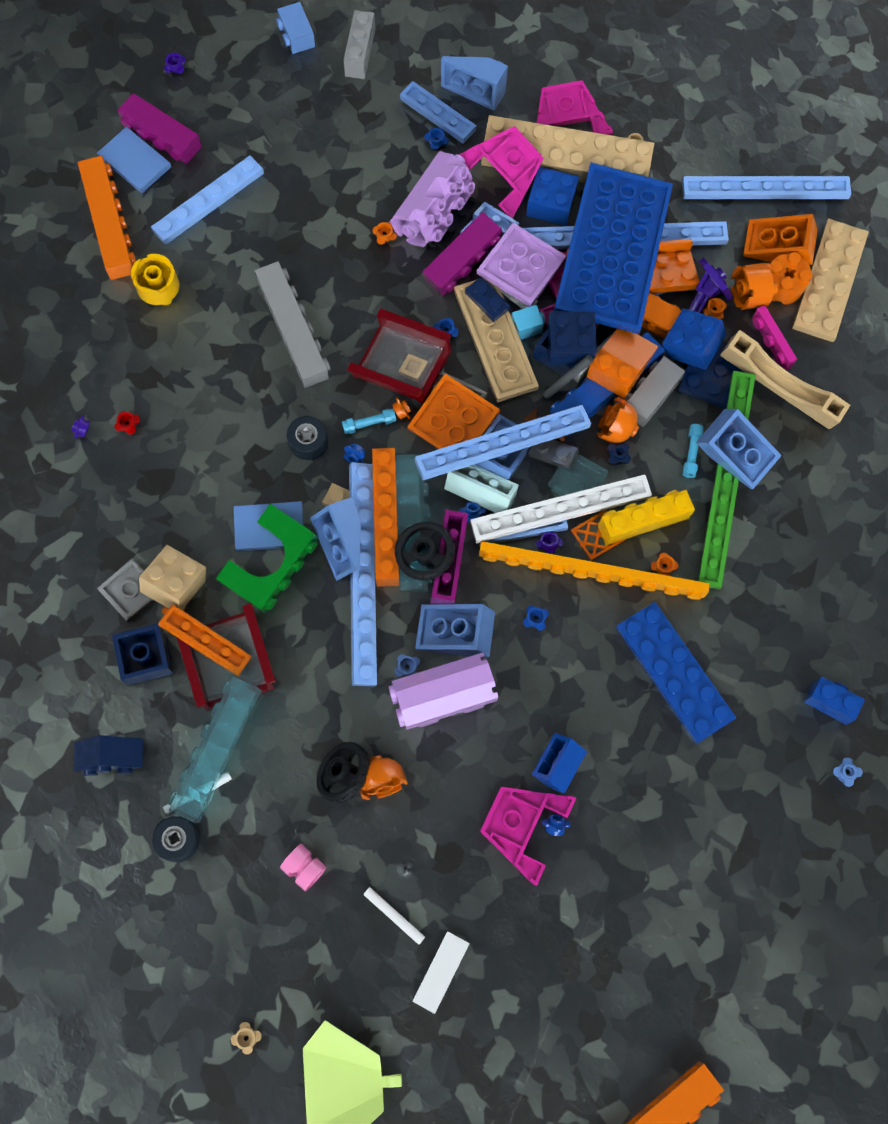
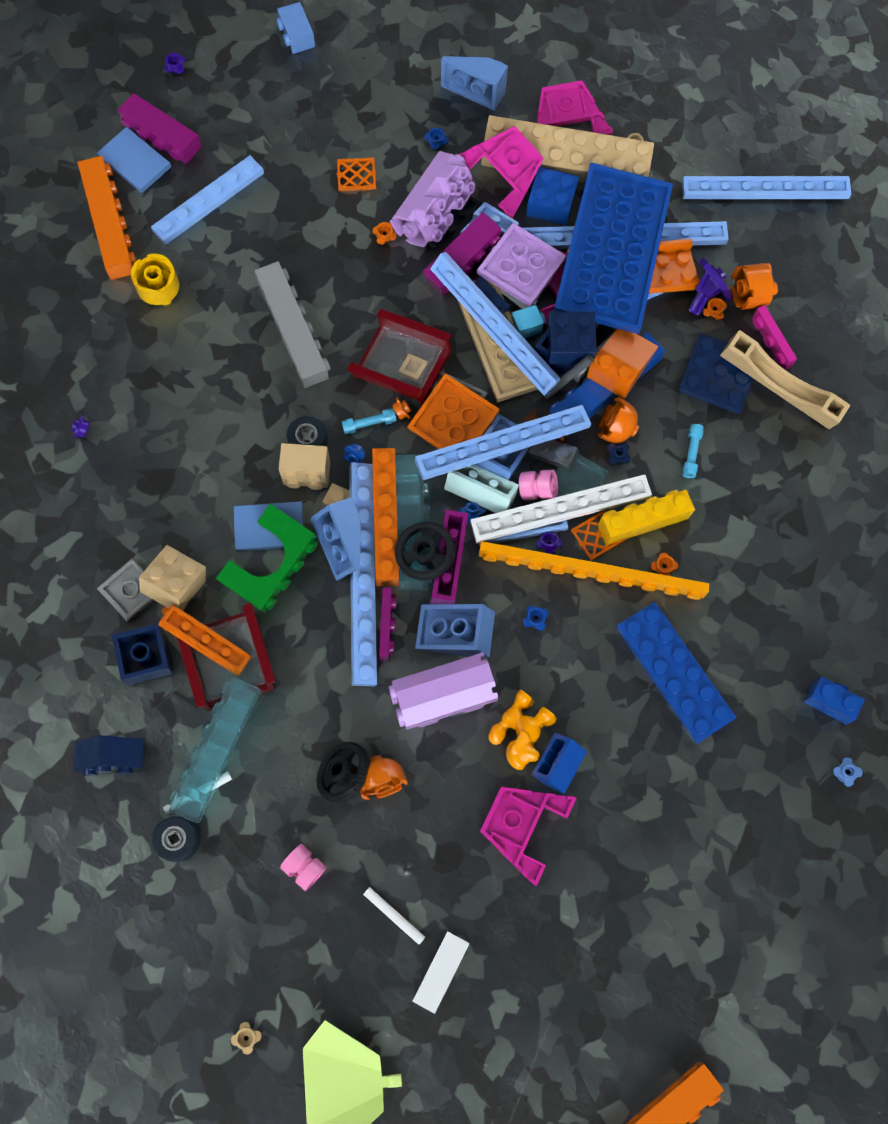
(122, 418): red plate -> none
(304, 466): none -> tan brick
(358, 161): none -> orange window
(359, 44): light grey brick -> none
(387, 624): none -> magenta plate
(402, 662): medium blue plate -> none
(437, 112): medium blue plate -> none
(447, 323): blue plate -> none
(495, 324): none -> light blue plate
(528, 729): none -> light orange animal
(538, 485): none -> bright pink wheel
(555, 824): blue plate -> none
(655, 389): light grey brick -> none
(659, 316): orange brick -> none
(694, 338): blue brick -> none
(724, 494): bright green plate -> none
(739, 447): medium blue slope -> none
(781, 235): orange slope -> none
(791, 276): orange brick -> none
(831, 280): tan plate -> none

